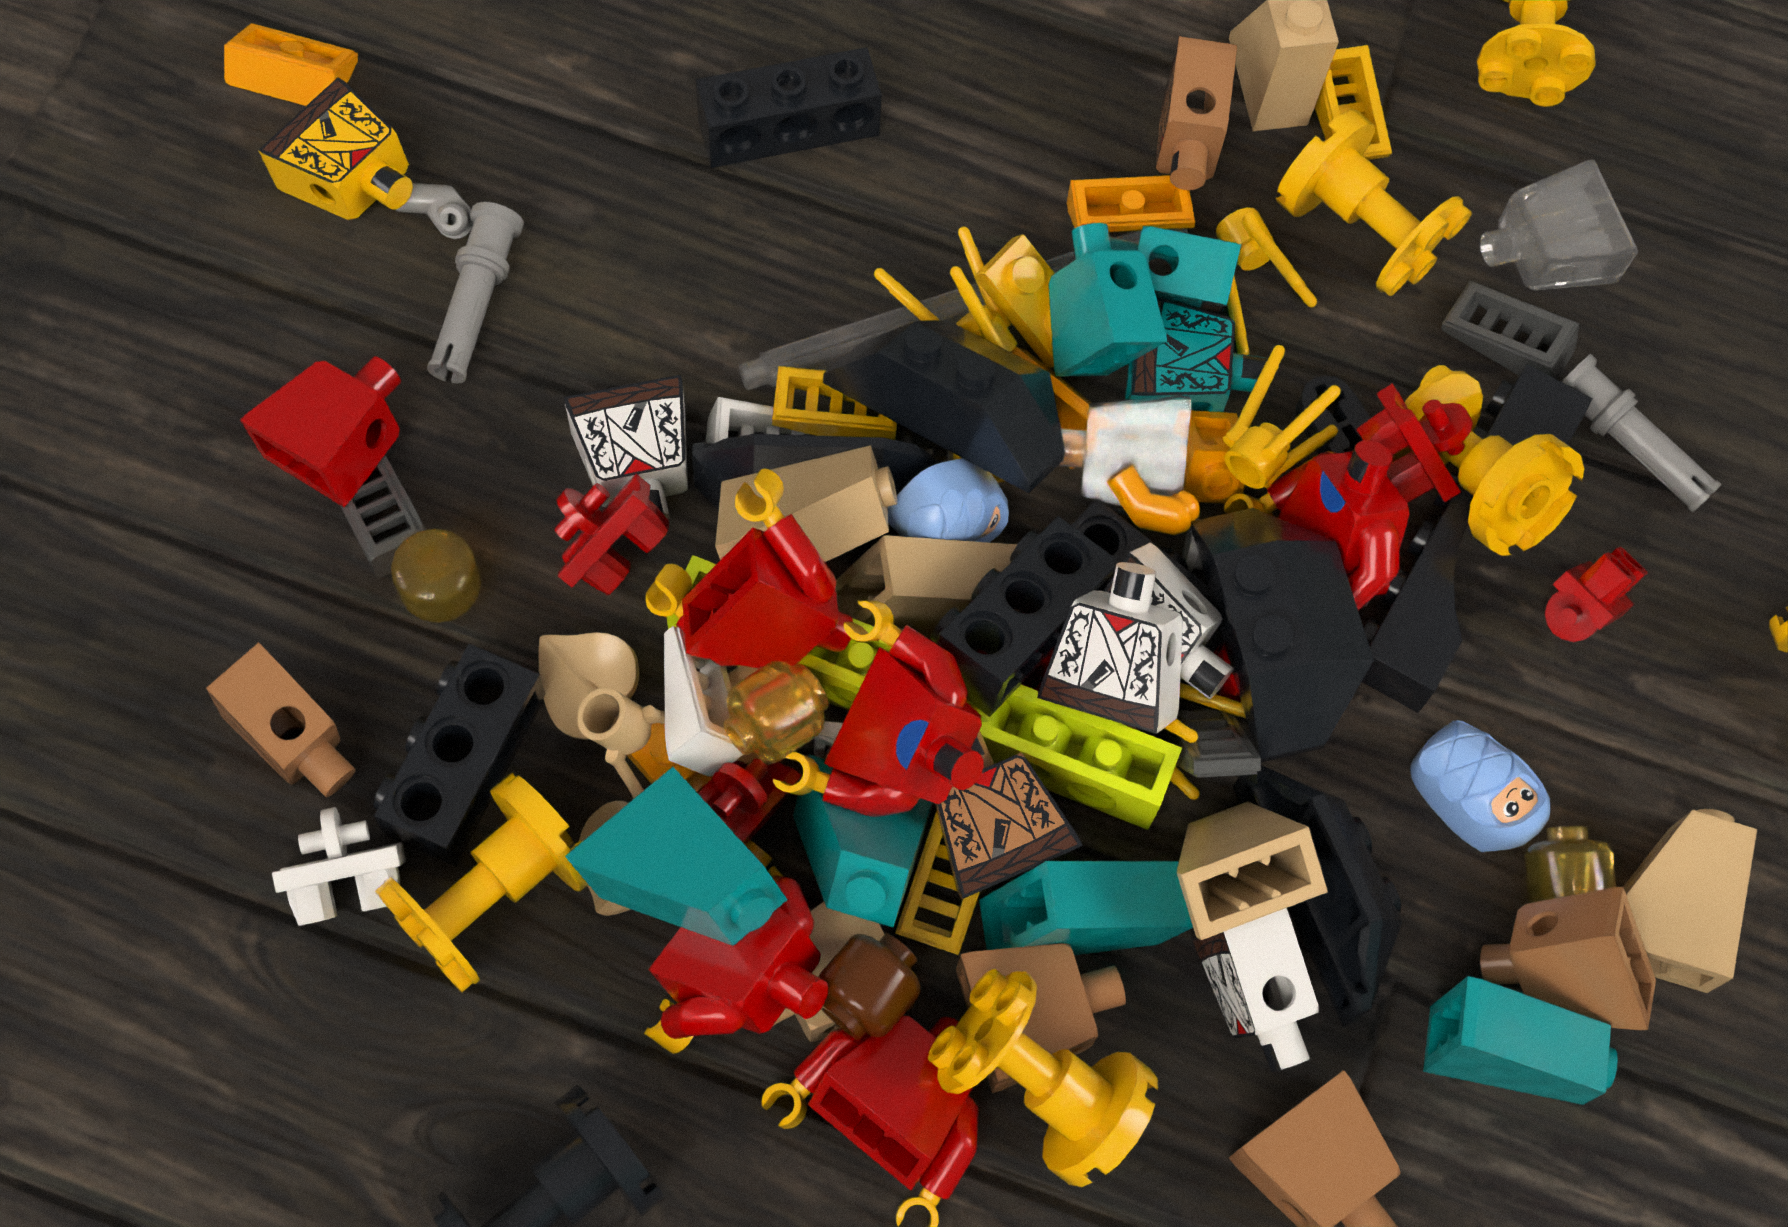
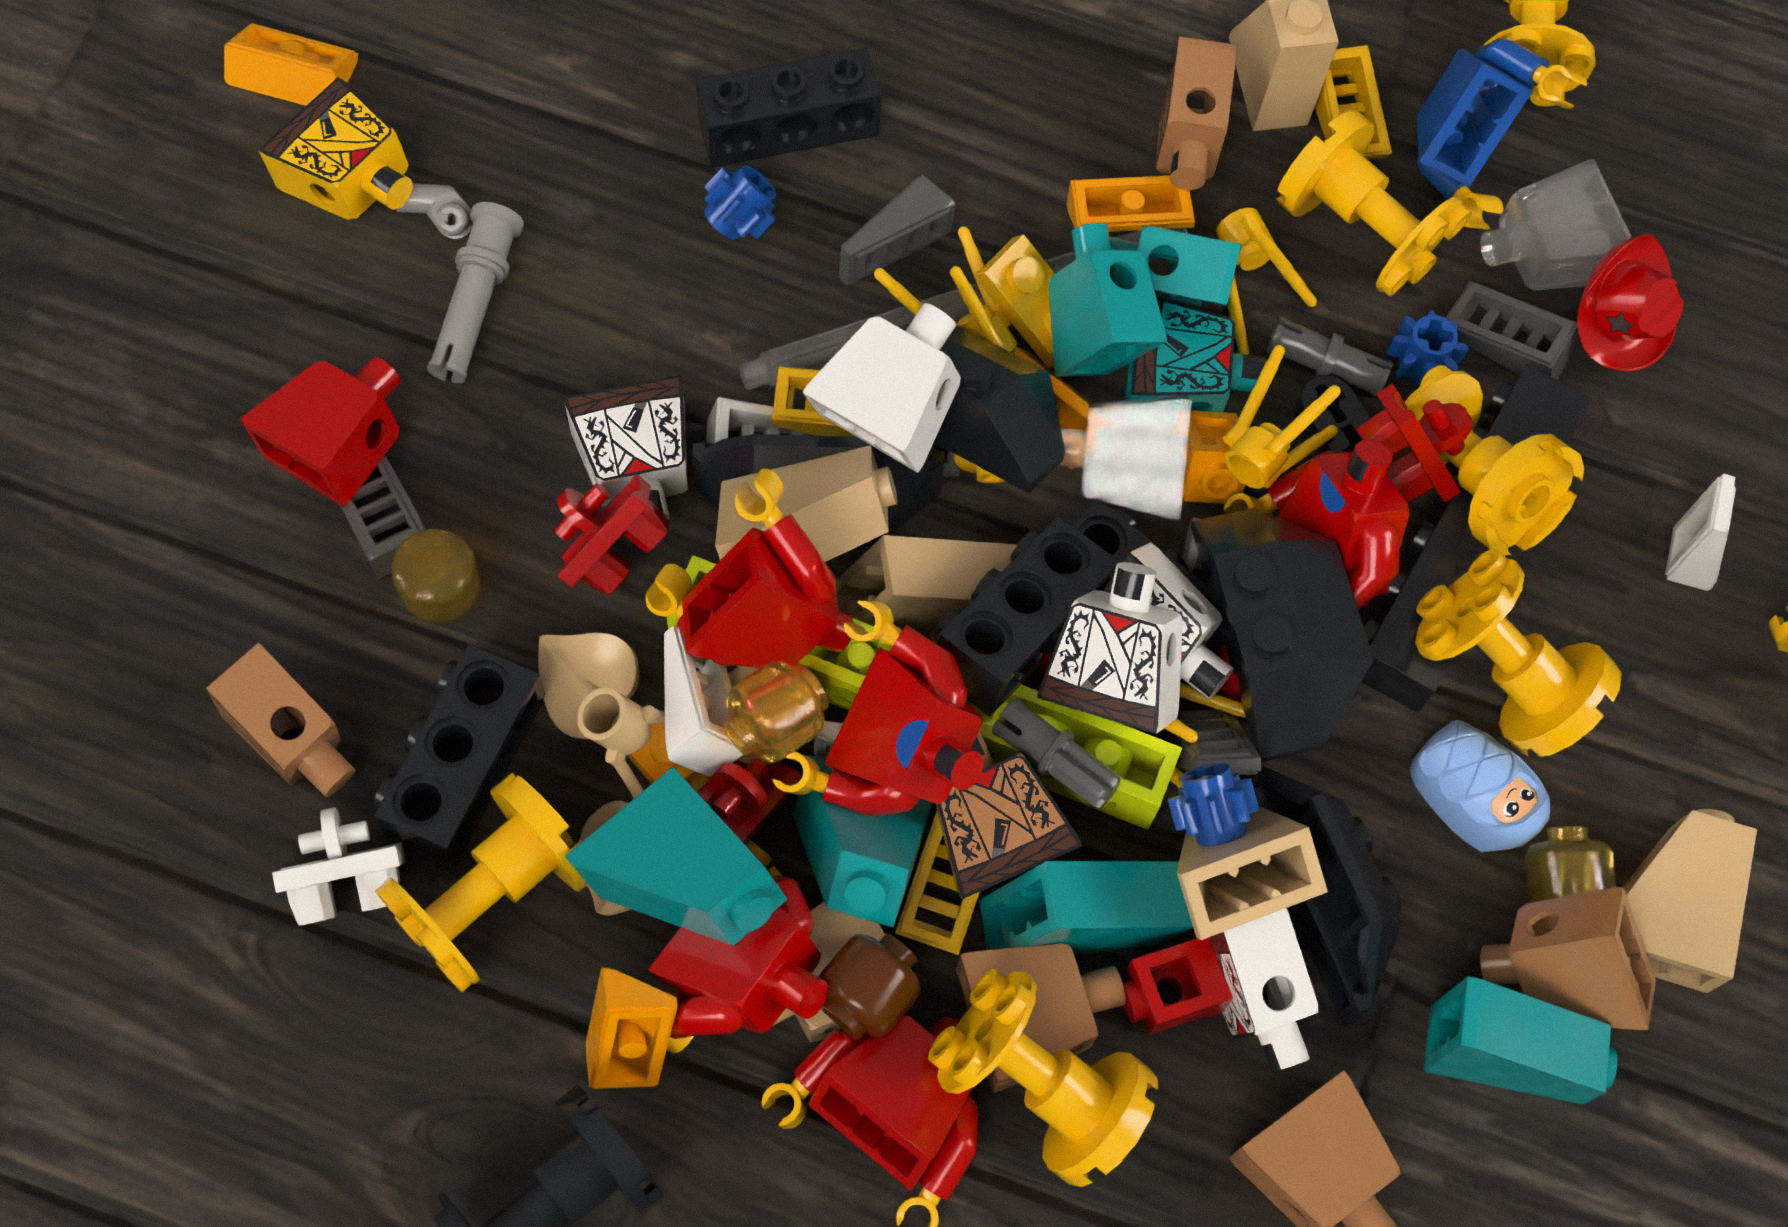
(628, 1032): none -> light orange slope
(740, 202): none -> blue gear
(891, 385): none -> white torso
(902, 227): none -> dark grey slope
(951, 504): light blue piece -> none
(1056, 754): none -> dark grey axle
(1153, 511): light orange arm -> none
(1193, 973): none -> red brick
(1213, 804): none -> blue gear
(1330, 356): none -> dark grey pin
(1425, 346): none -> blue gear
(1474, 110): none -> blue torso
(1548, 689): none -> yellow piece
(1593, 595): red hips -> none
(1615, 413): light grey pin -> none
(1630, 306): none -> red hat
(1701, 537): none -> white slope

